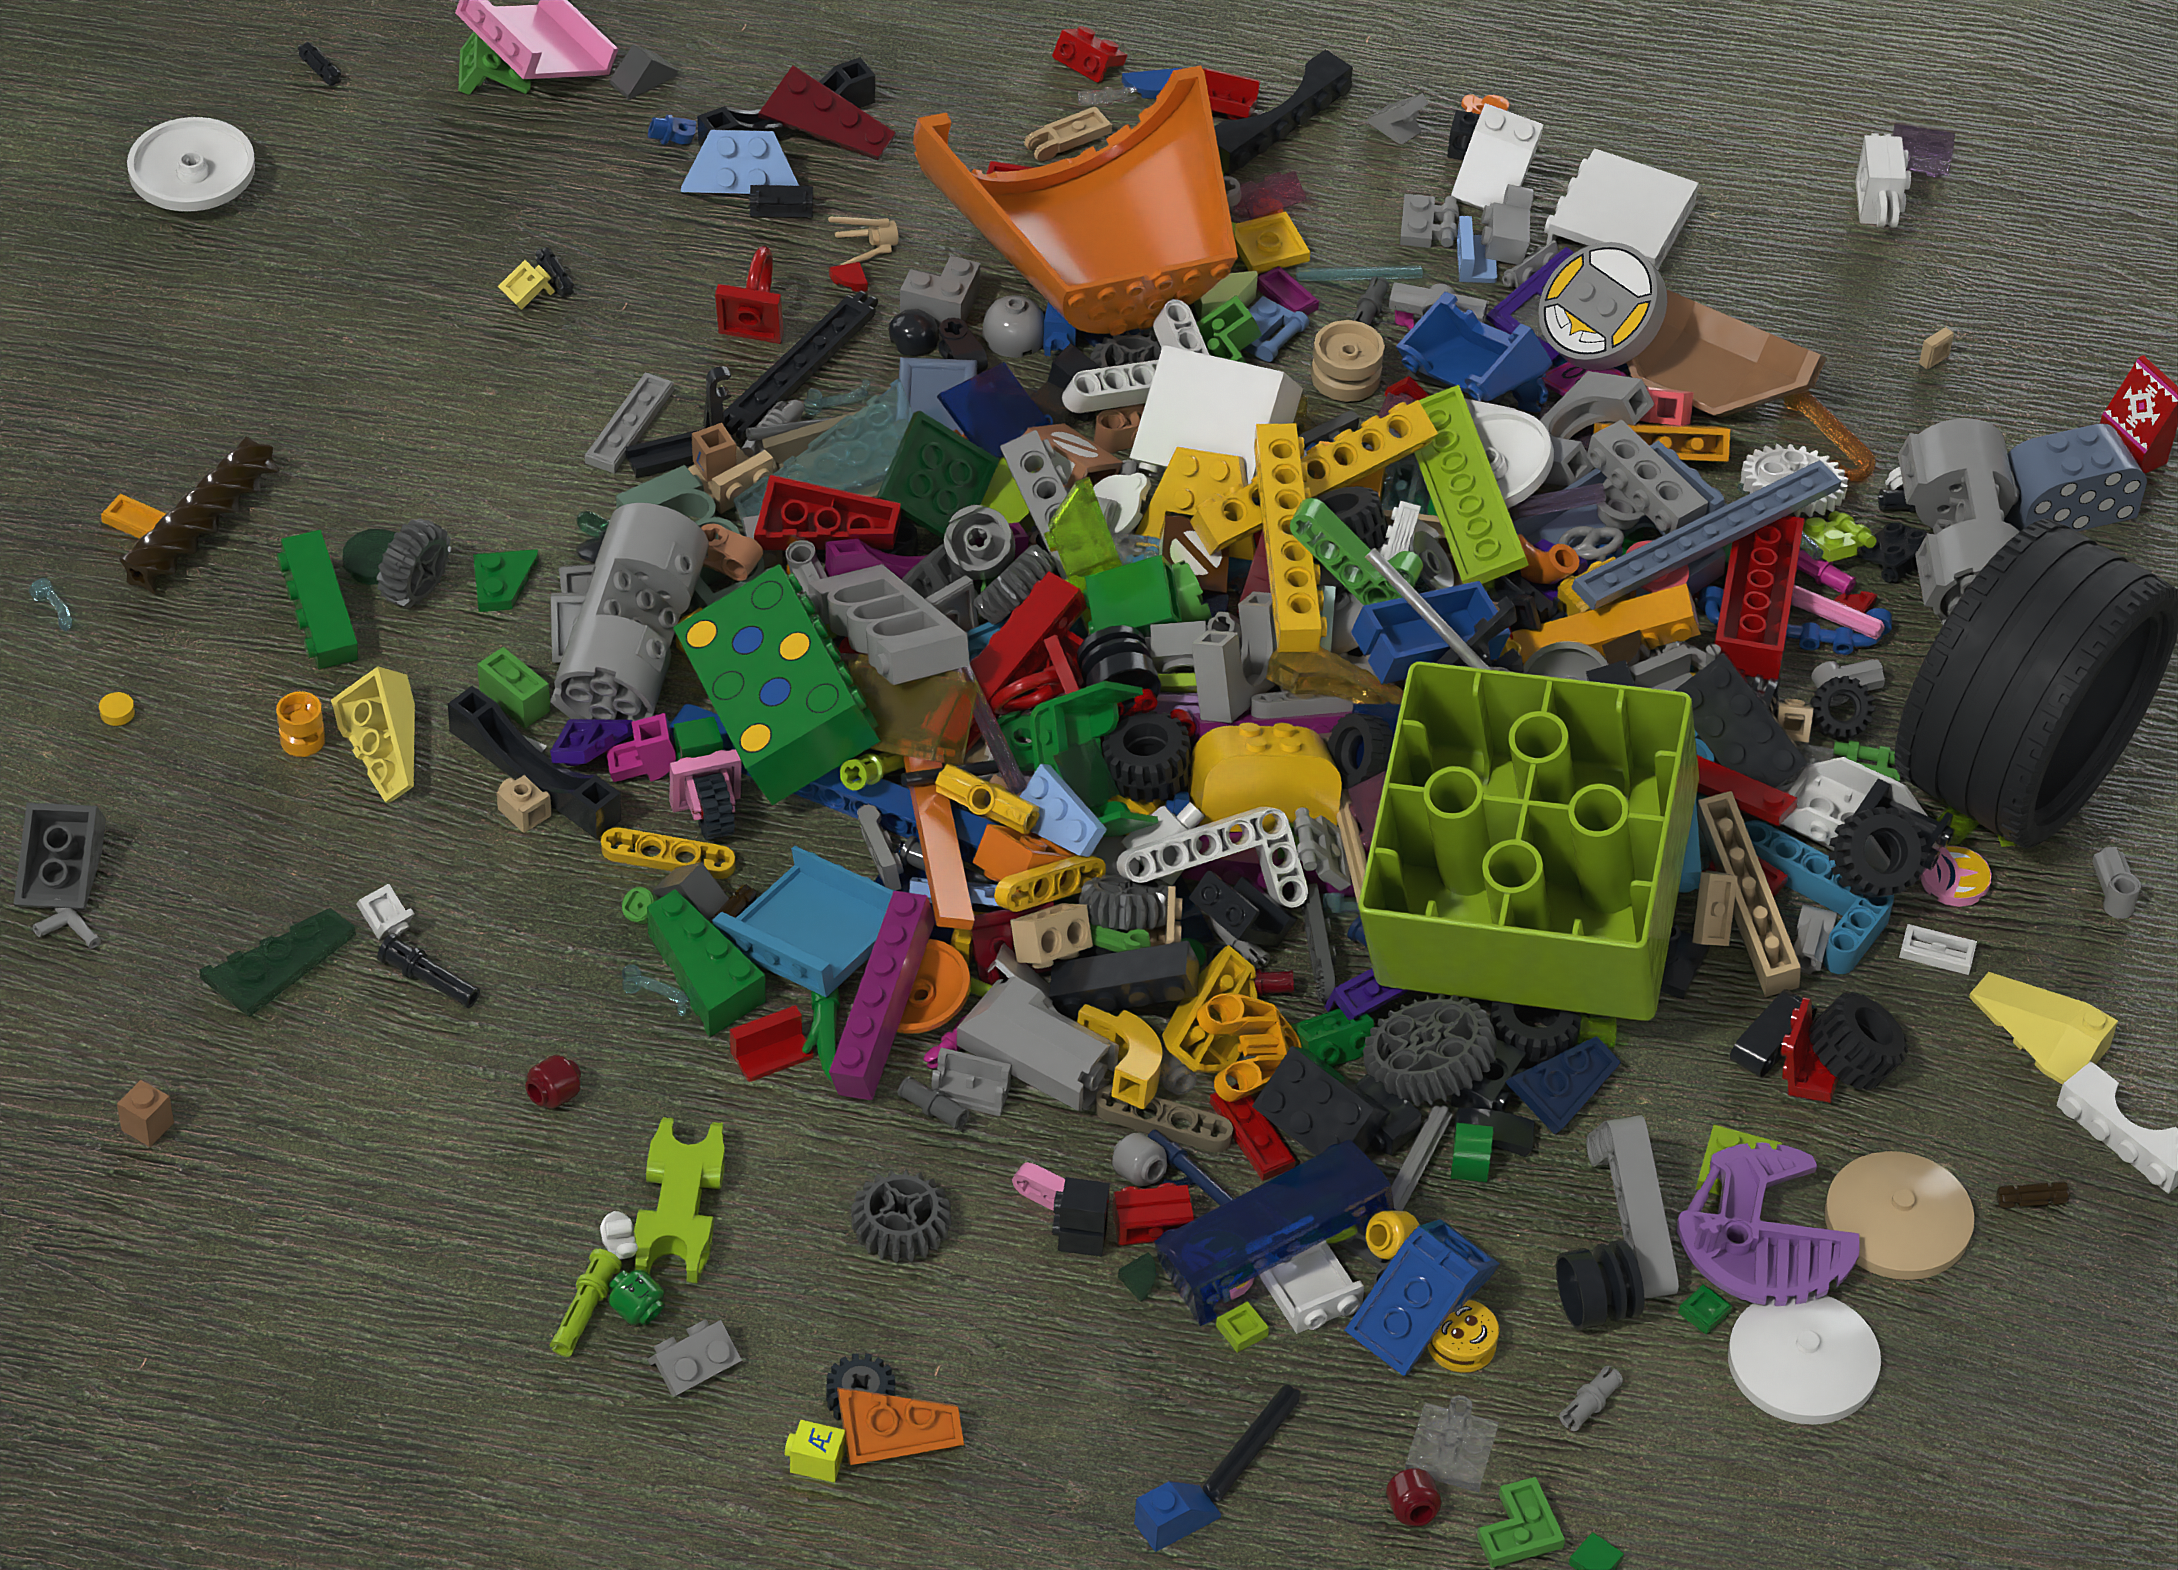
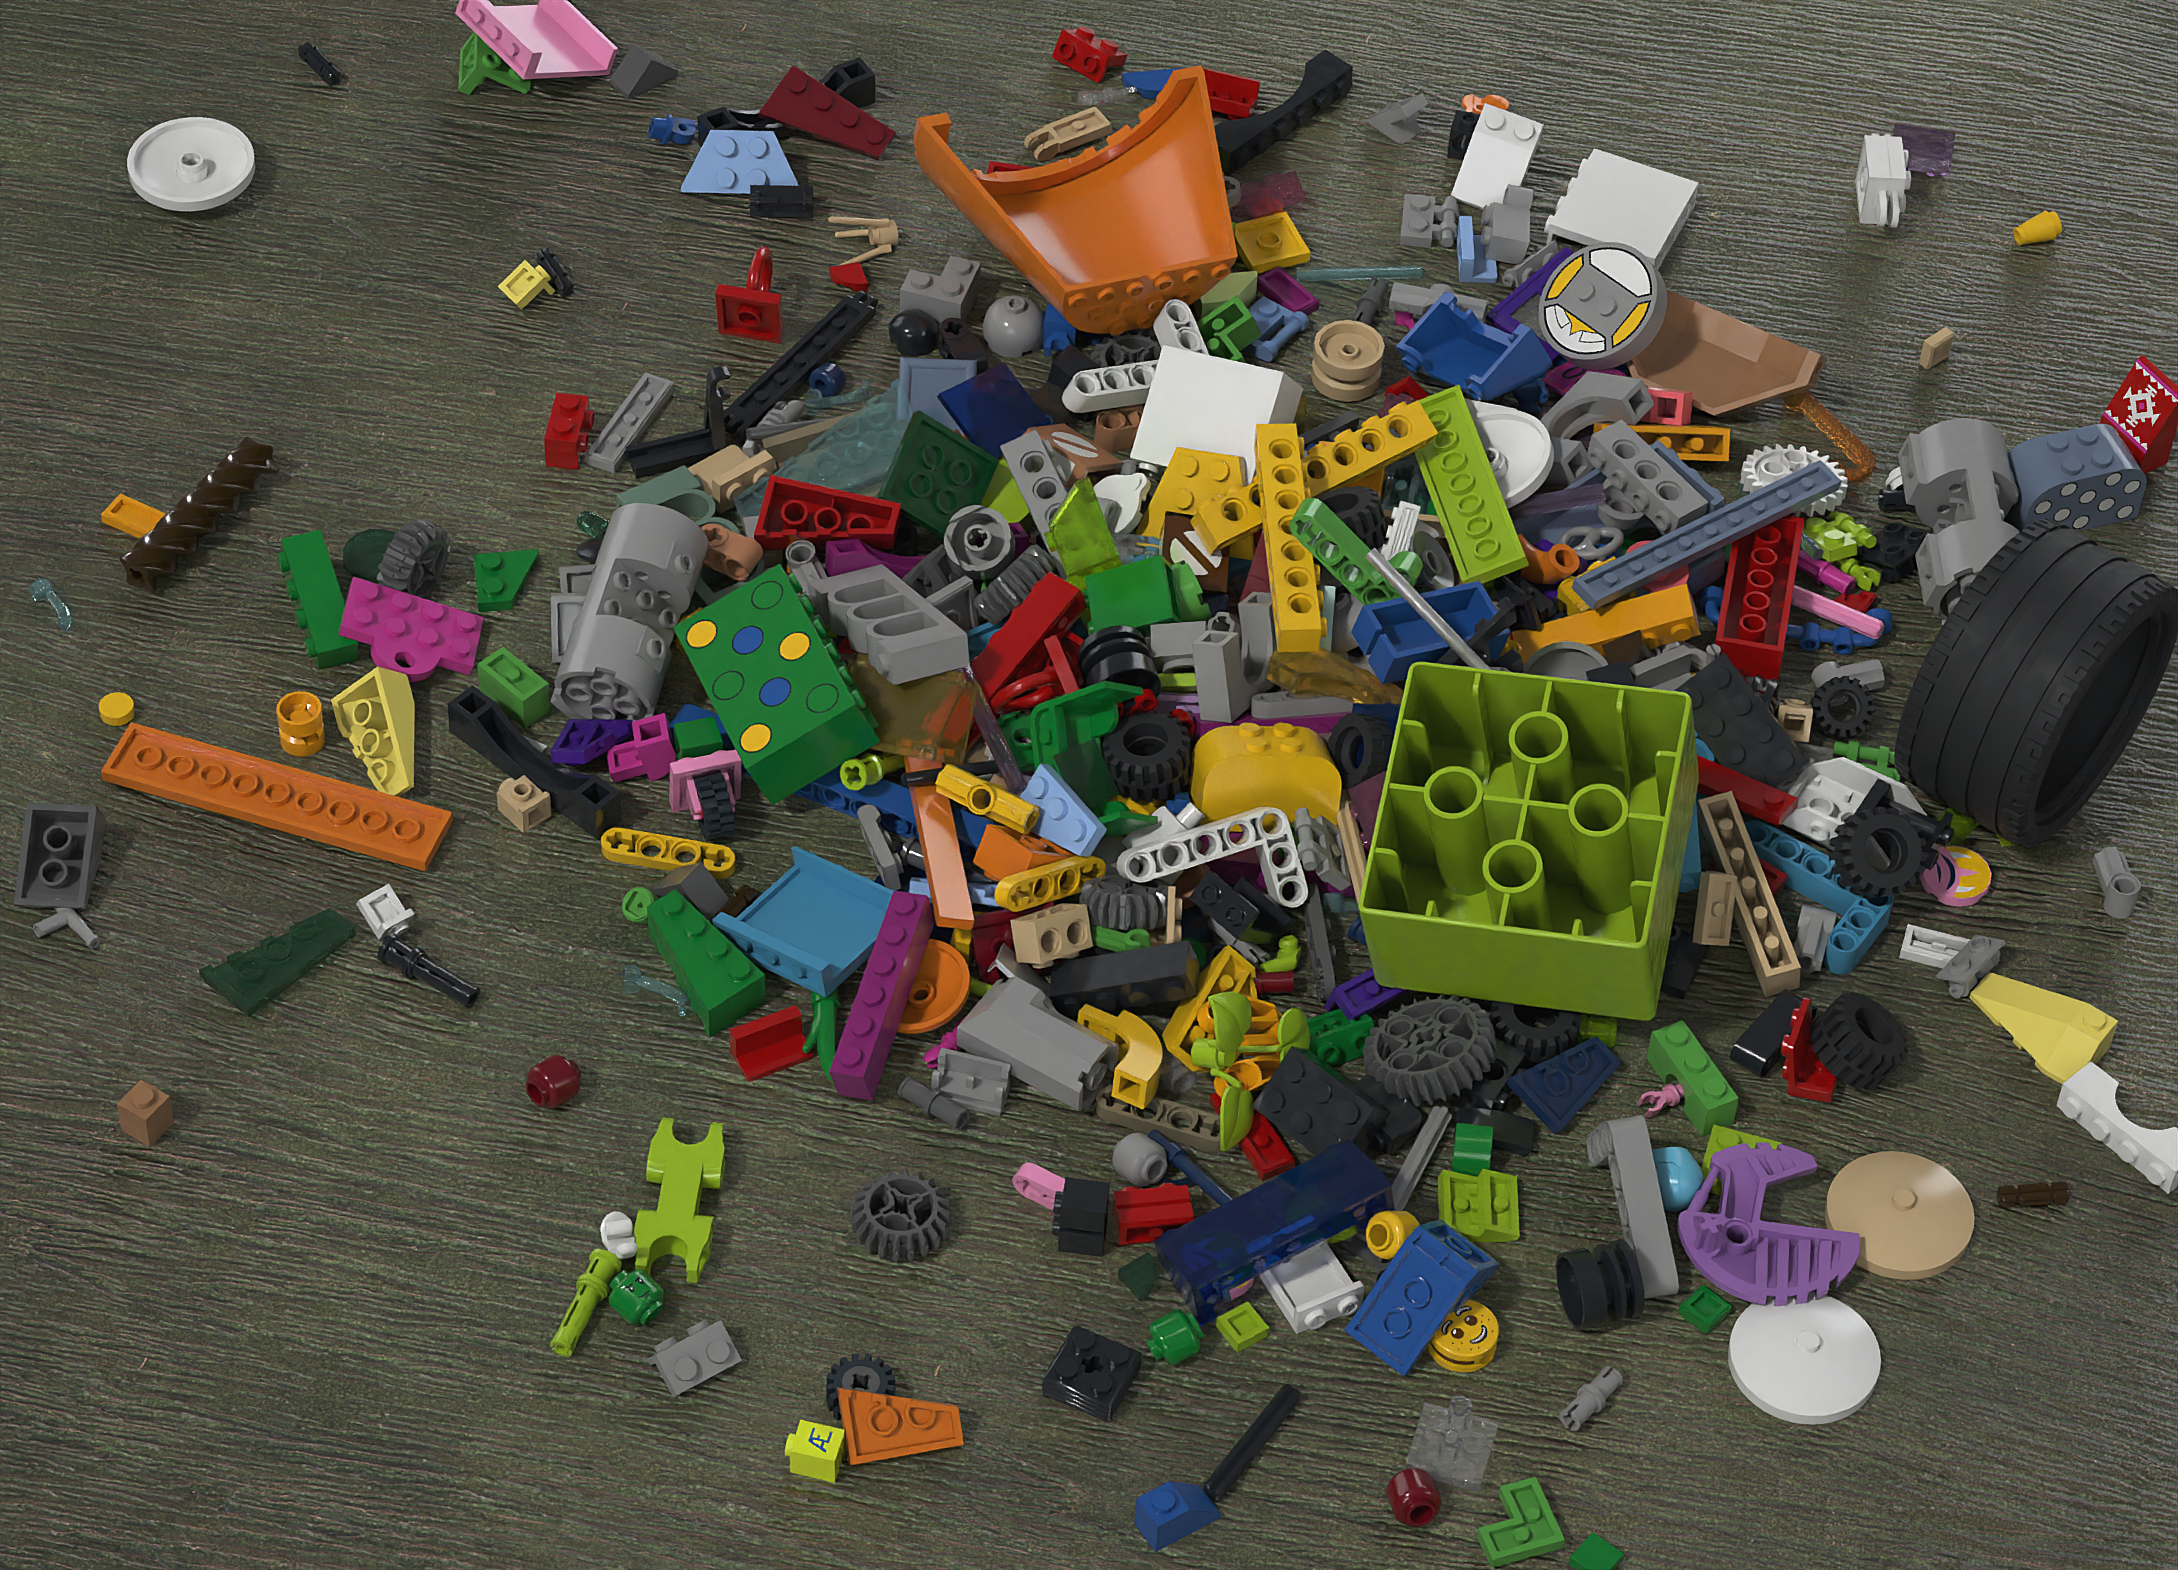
(277, 796): none -> orange plate
(410, 630): none -> dark pink plate
(568, 431): none -> red brick
(713, 451): medium nougat brick -> none
(827, 379): none -> dark blue piece
(1096, 1393): none -> black brick
(1174, 1337): none -> green head
(1188, 882): none -> nougat tile
(1231, 1022): none -> lime plant
(1287, 956): none -> lime arm
(1480, 1206): none -> lime slope
(1669, 1096): none -> bright pink piece
(1677, 1177): none -> medium azure helmet
(1679, 1056): none -> bright green arch
(1863, 575): none -> lime piece
(1971, 962): none -> light grey hinge
(2040, 228): none -> yellow cone

